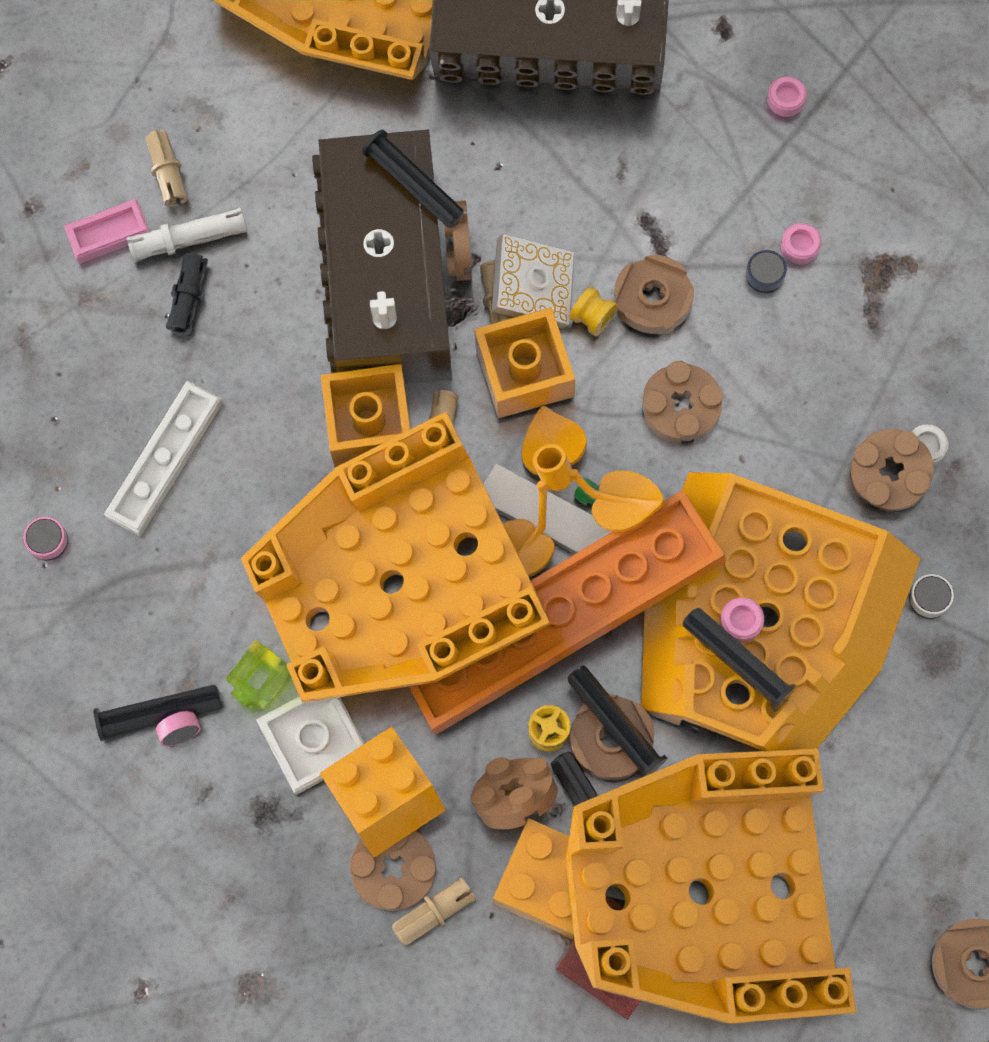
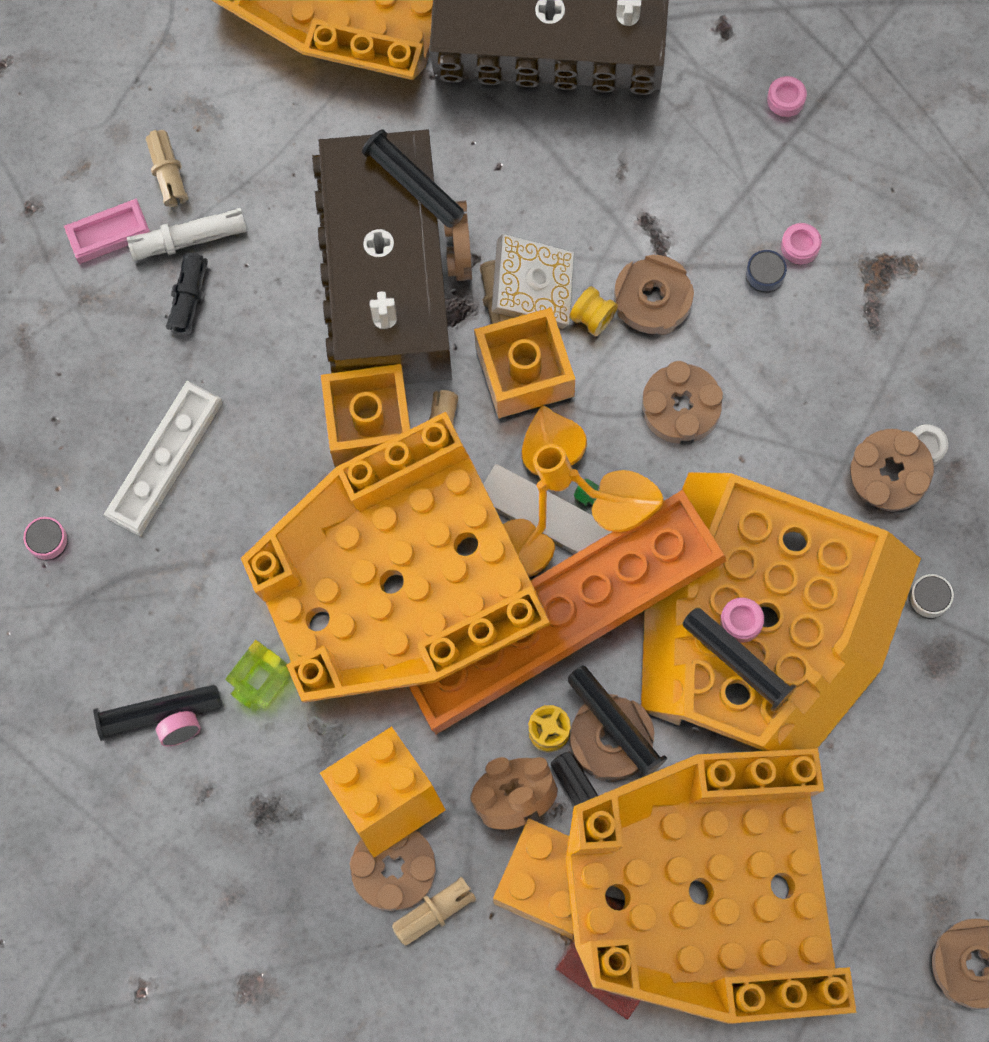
(309, 738): white plate -> none

